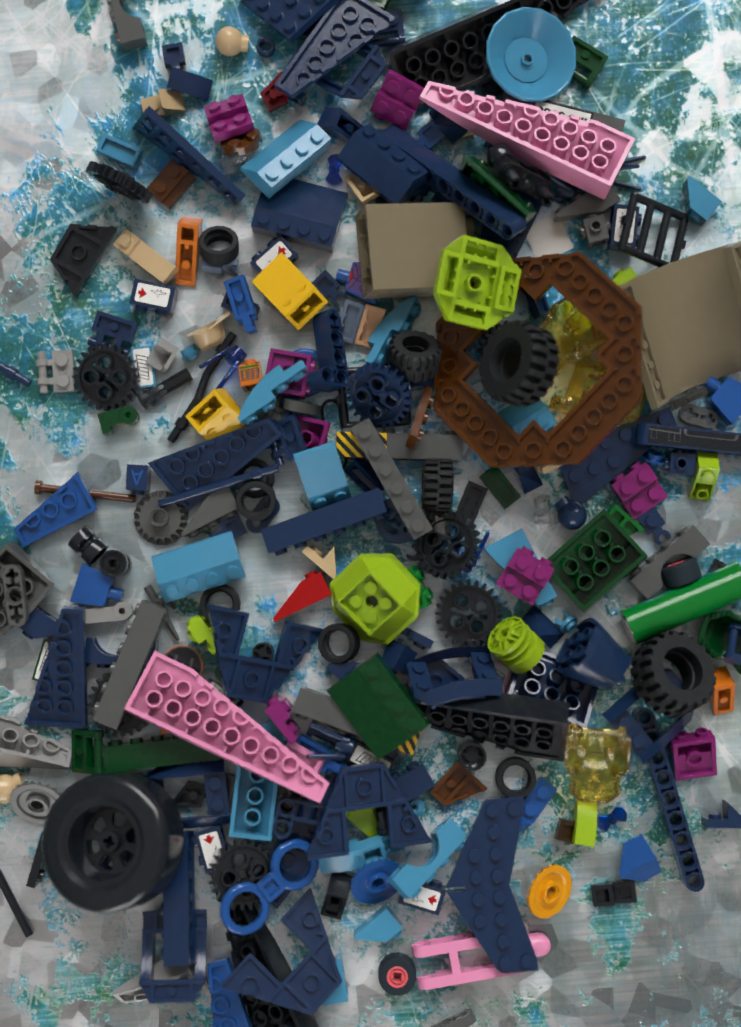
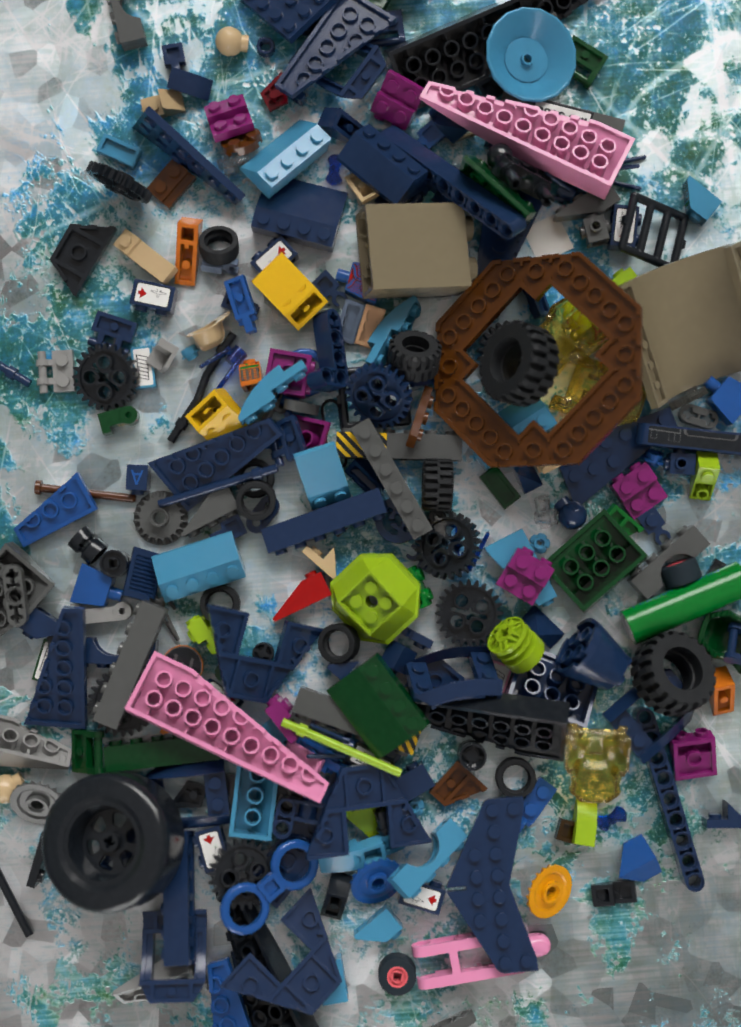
(140, 577): none -> dark blue window
(170, 385): black piece -> none
(303, 730): none -> lime bar
(471, 500): black plate -> none
(494, 281): lime piece -> none
(540, 548): none -> dark azure plate
(568, 624): dark azure plate -> none

